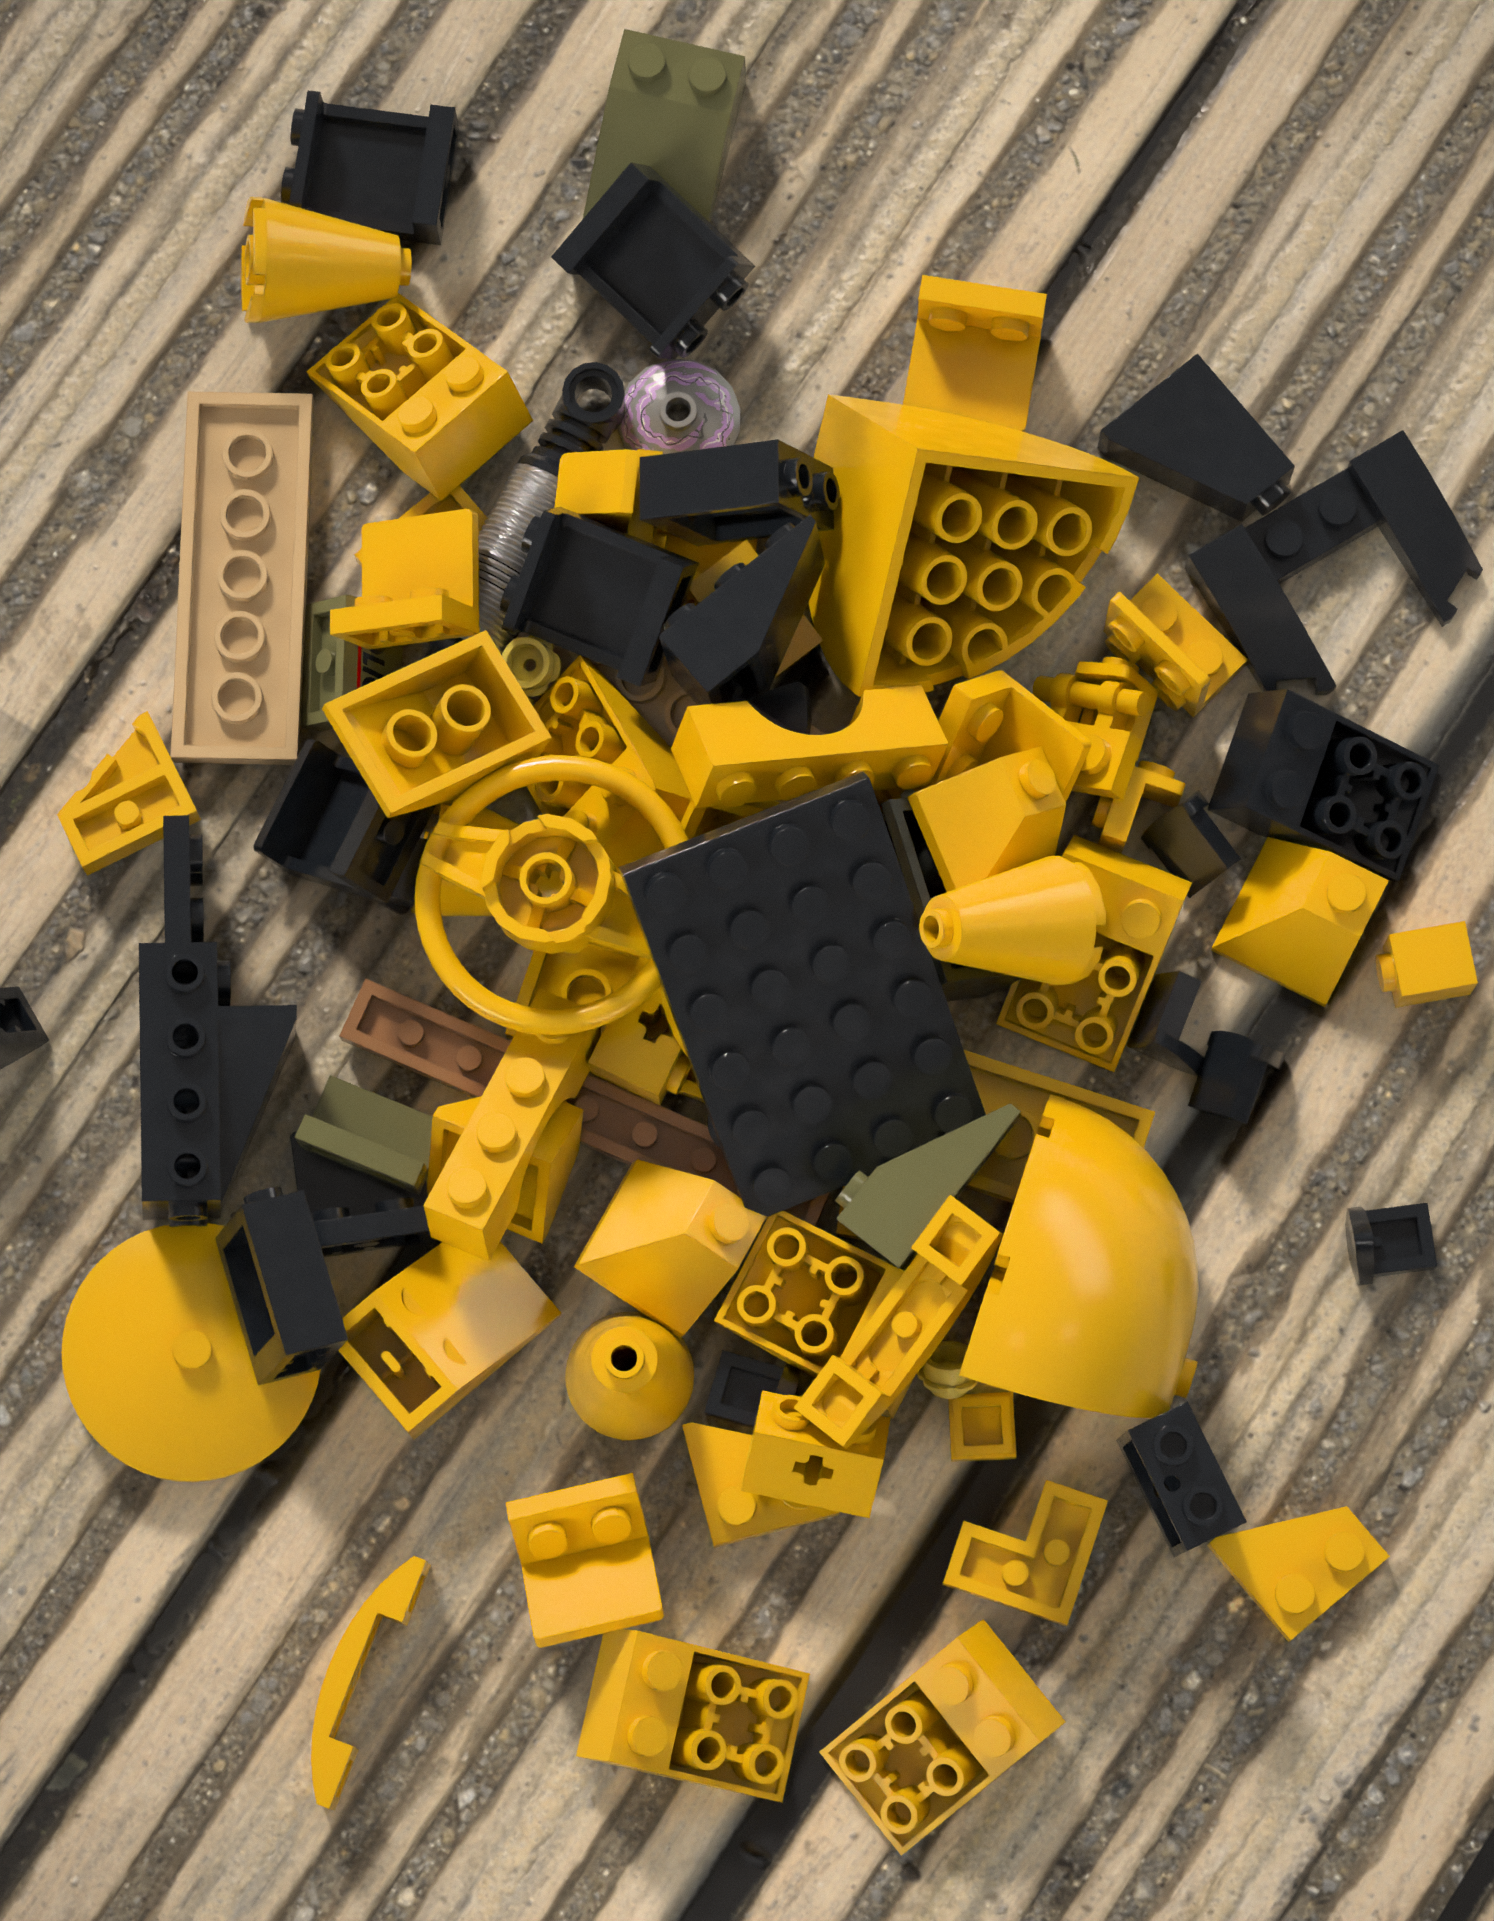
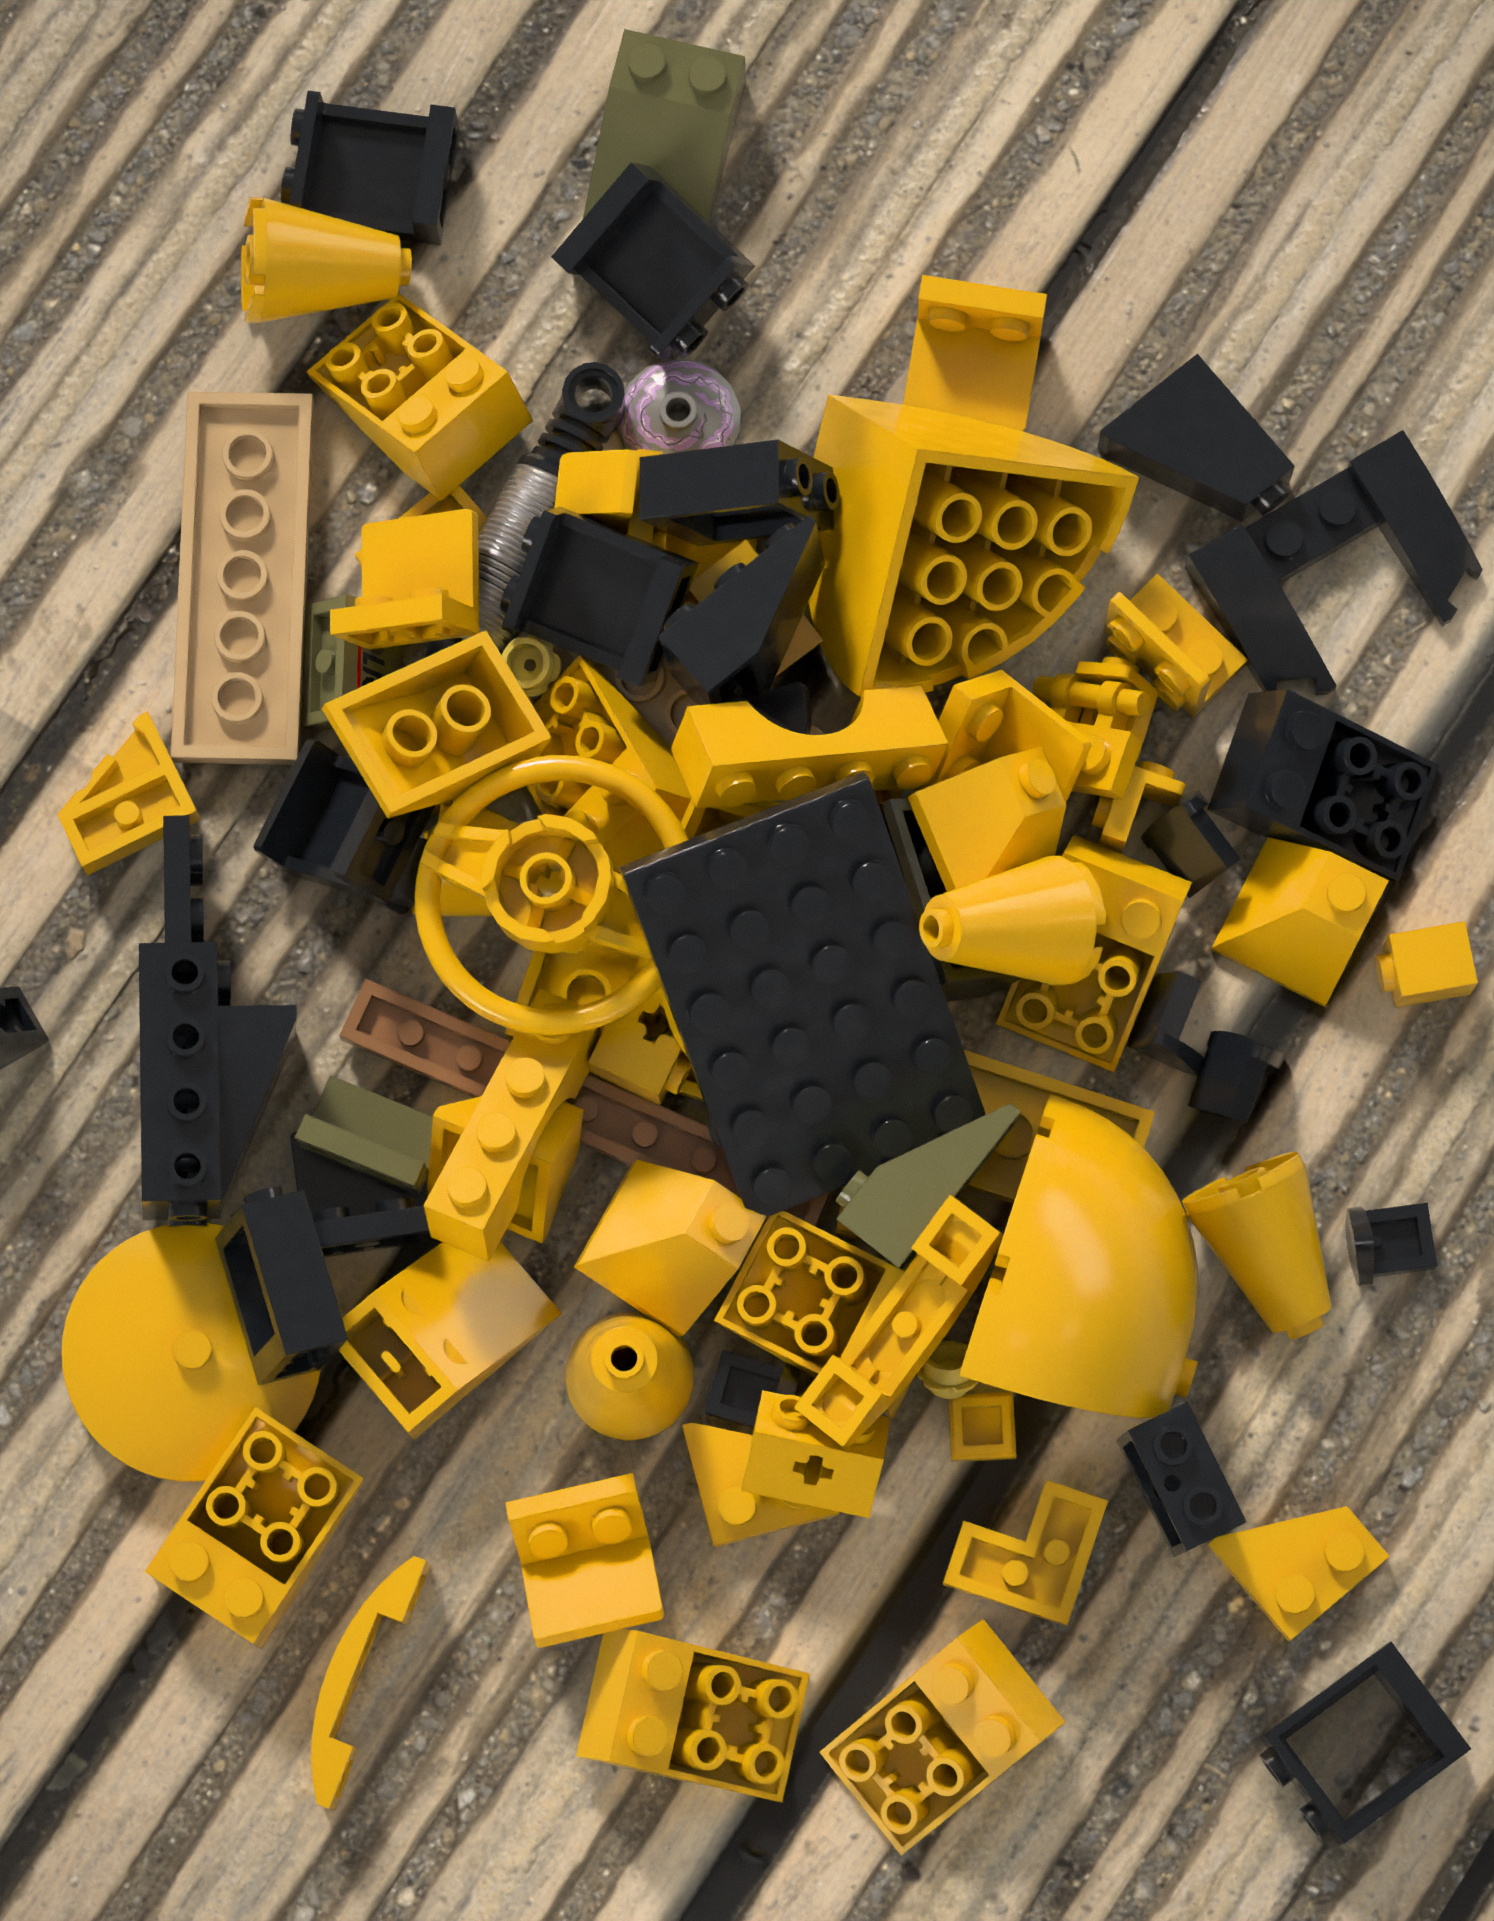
(256, 1528): none -> yellow slope
(1268, 1241): none -> yellow cone
(1417, 1707): none -> black window

